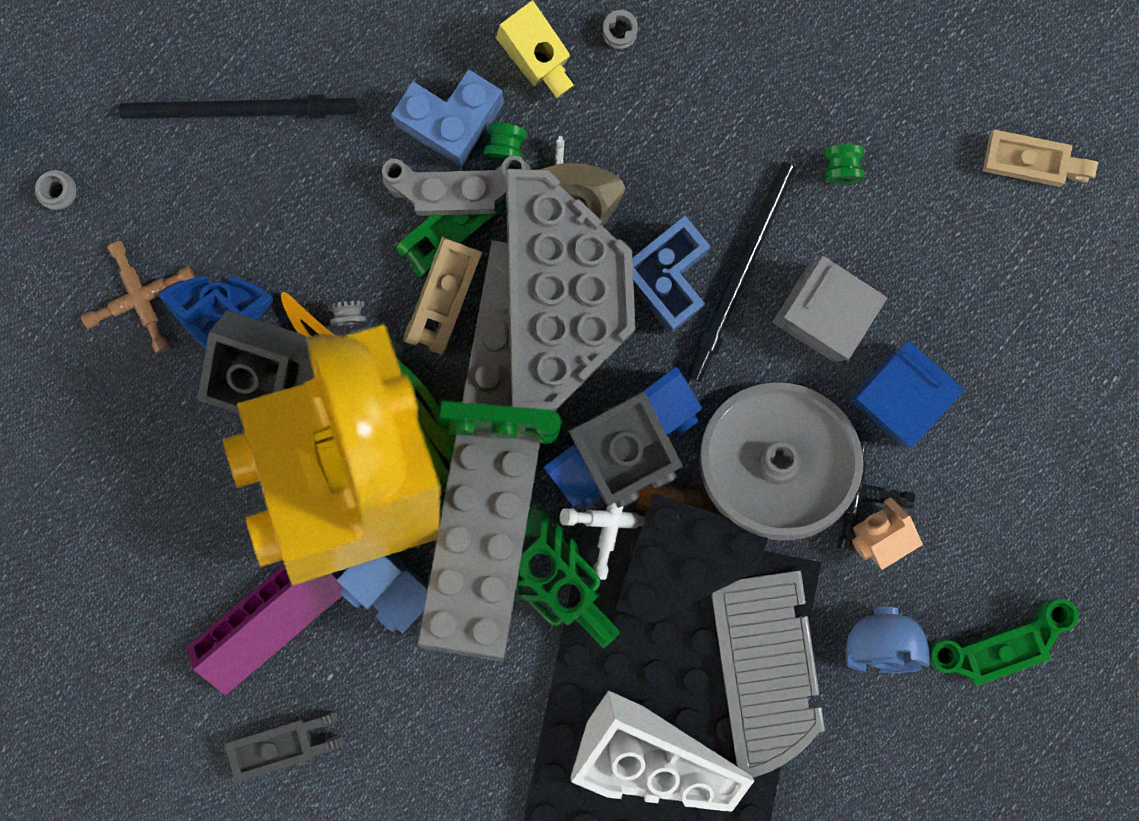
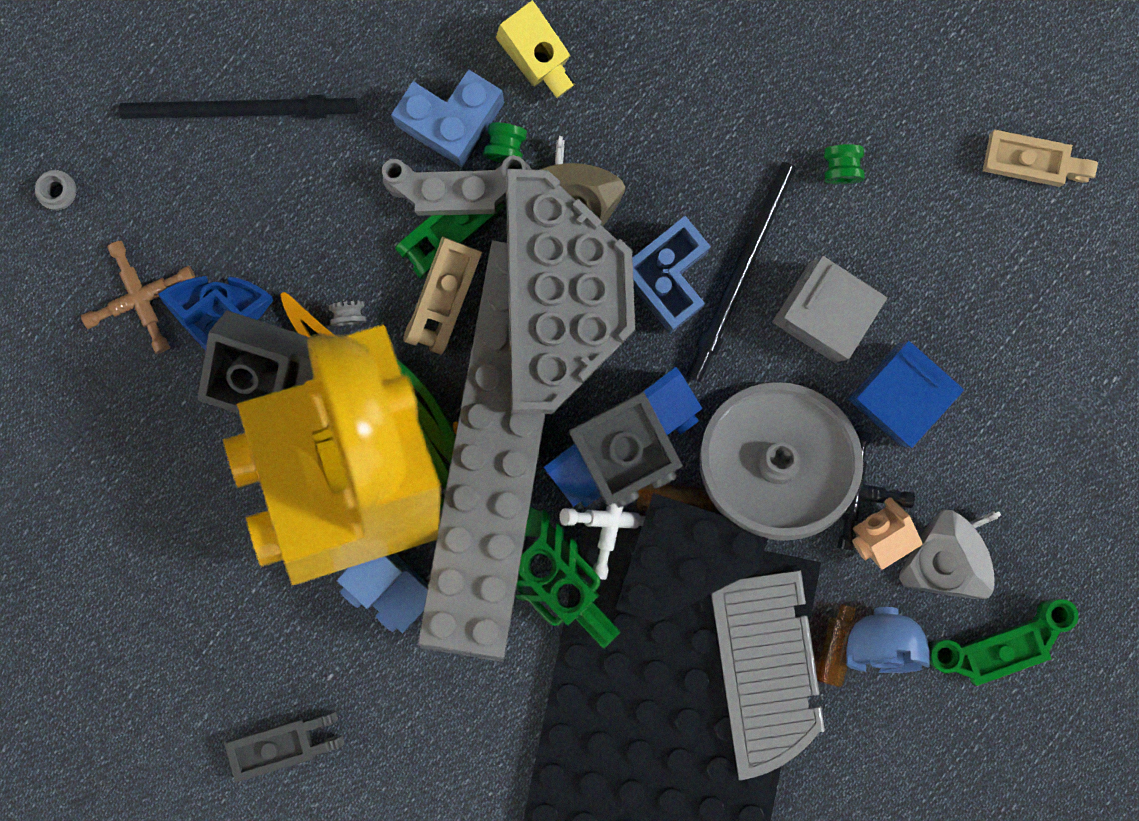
(260, 627): magenta brick -> none
(502, 421): green plate -> none
(610, 22): light grey bush -> none
(643, 755): white wedge -> none
(832, 660): none -> clear orange cylinder
(951, 558): none -> light grey hat

